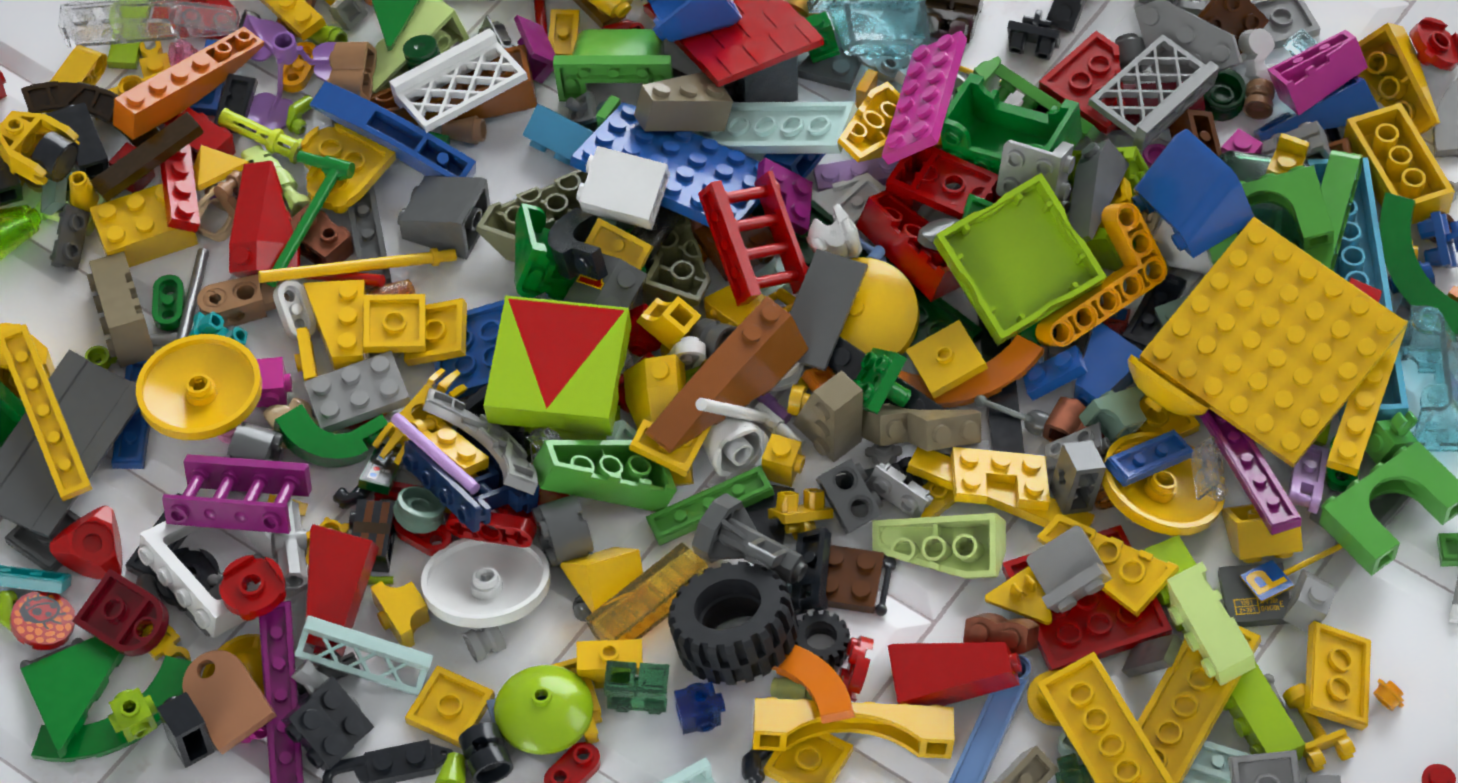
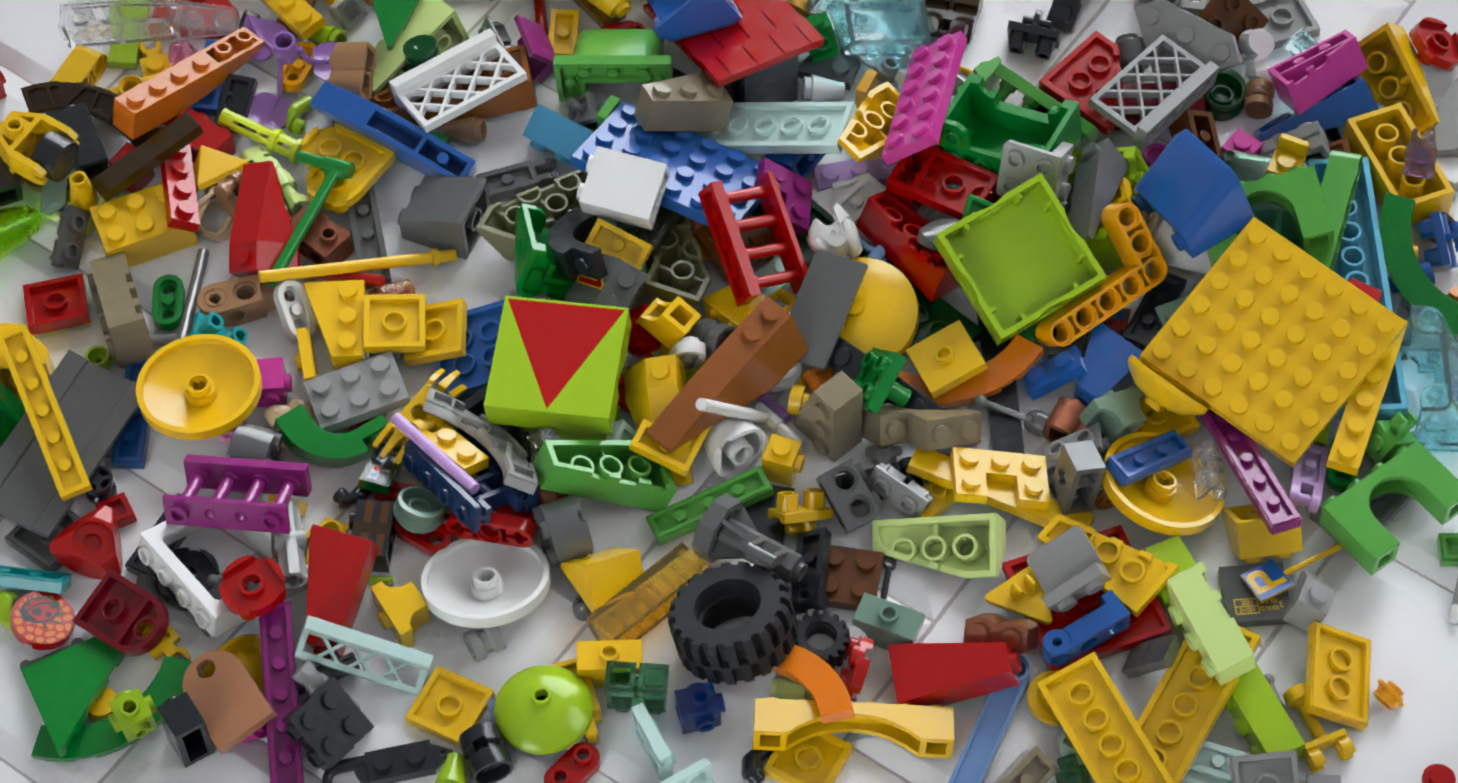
(56, 304): none -> red plate
(101, 477): none -> black wheel
(101, 708): none -> yellow tile
(121, 507): none -> red tile
(519, 177): none -> dark grey hinge
(650, 738): none -> light aqua plate
(821, 89): none -> white cone
(887, 621): none -> sand green brick
(1087, 632): none -> blue leg
(1420, 157): none -> plate

